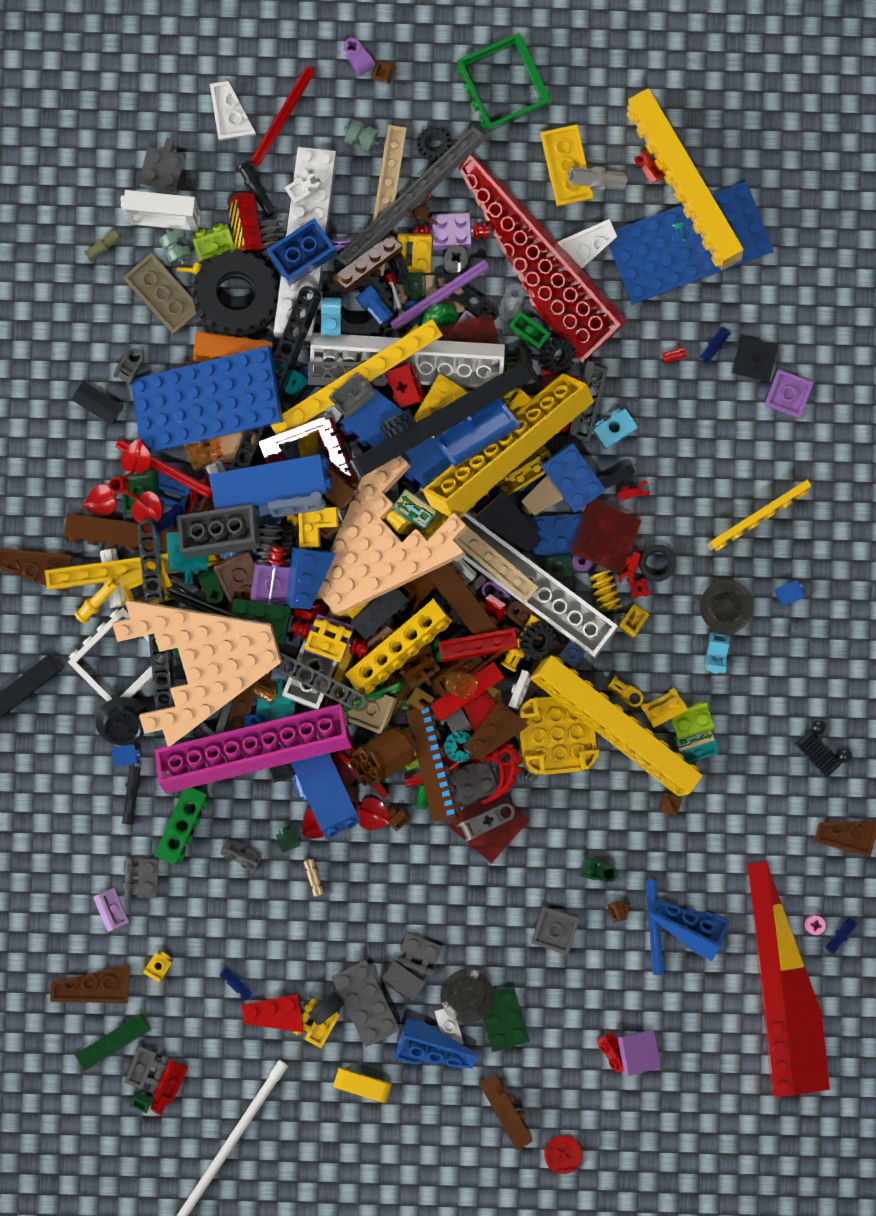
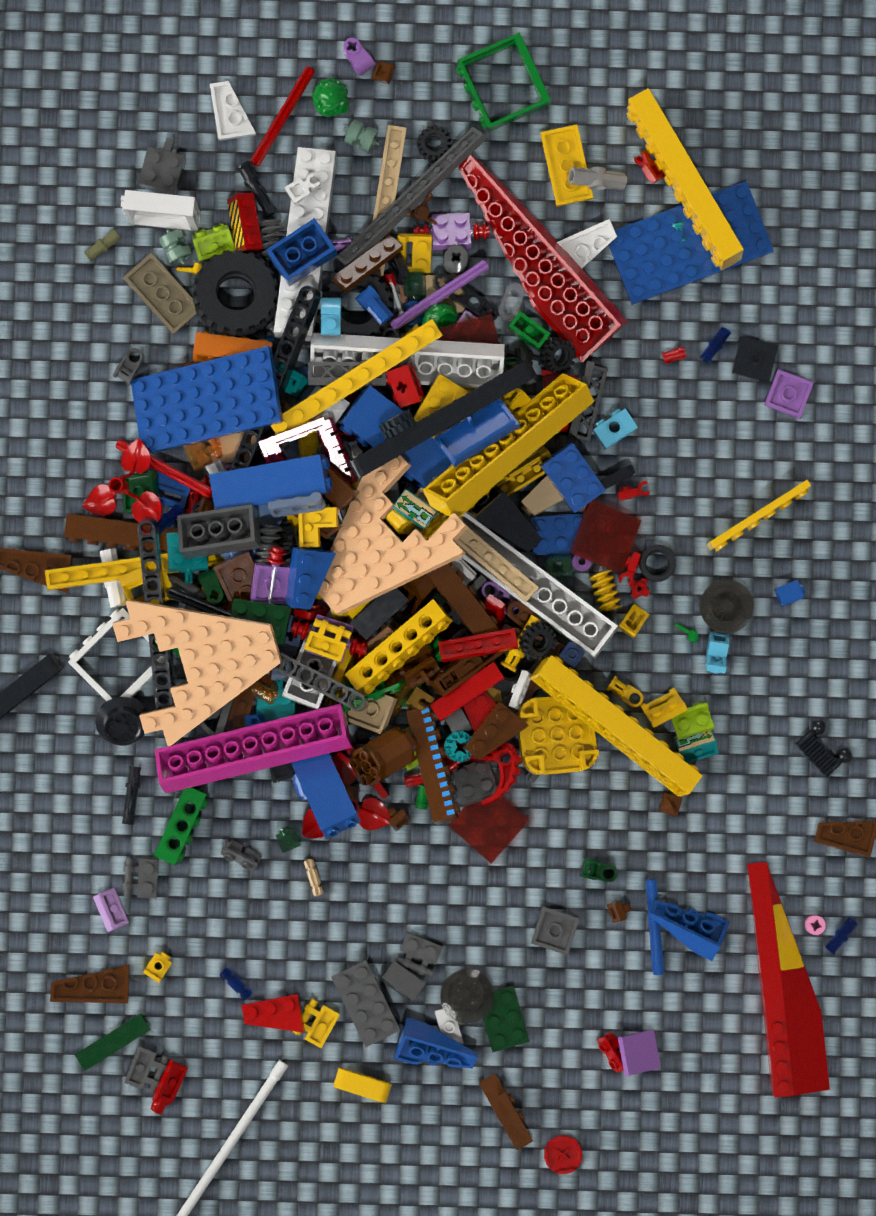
(92, 605): yellow pin -> none
(97, 403): black piece -> none
(125, 755): blue brick -> none
(141, 1101): dark green plate -> none
(326, 1008): black tyre -> none
(330, 97): none -> green hair
(352, 395): dark grey hinge -> none
(461, 684): clear orange wheel -> none
(479, 825): dark grey piece -> none
(692, 635): none -> green hand

